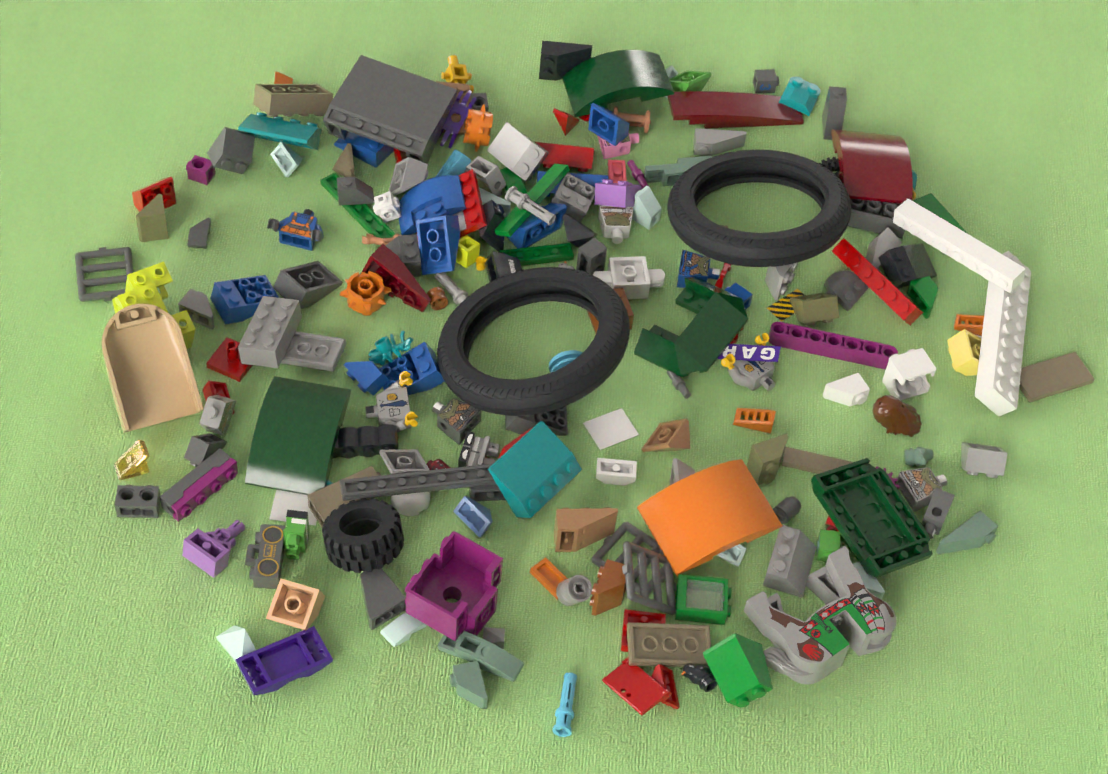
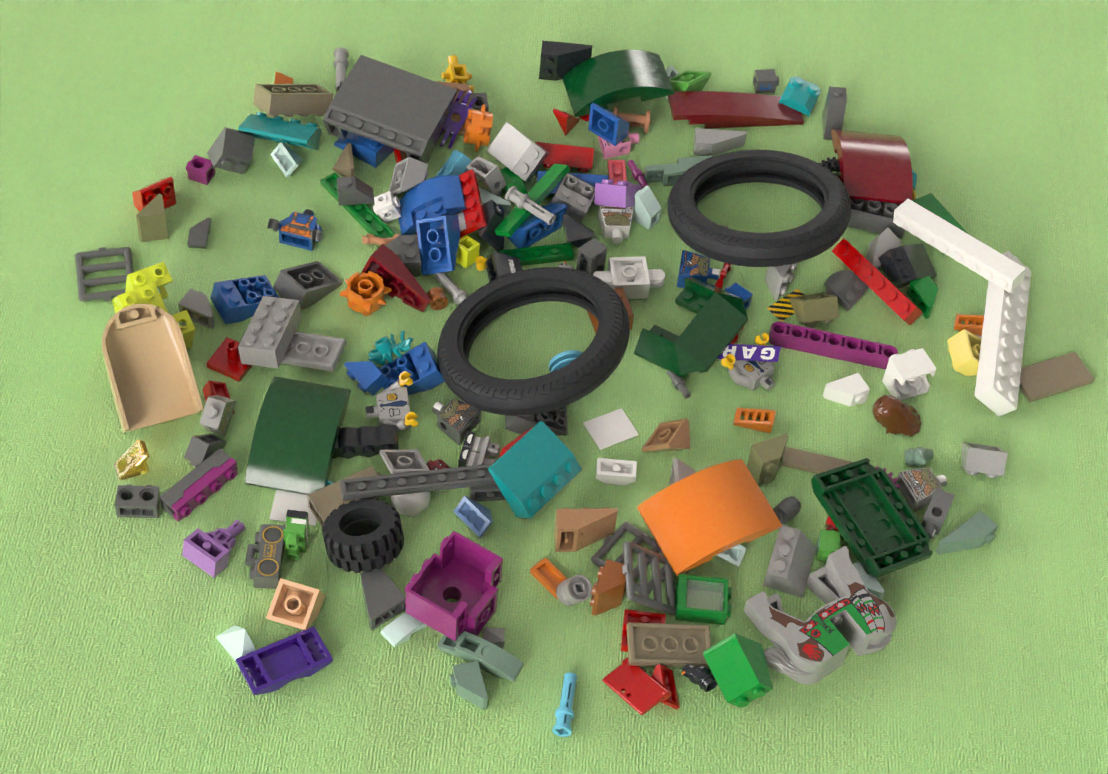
(340, 64): none -> light grey pin

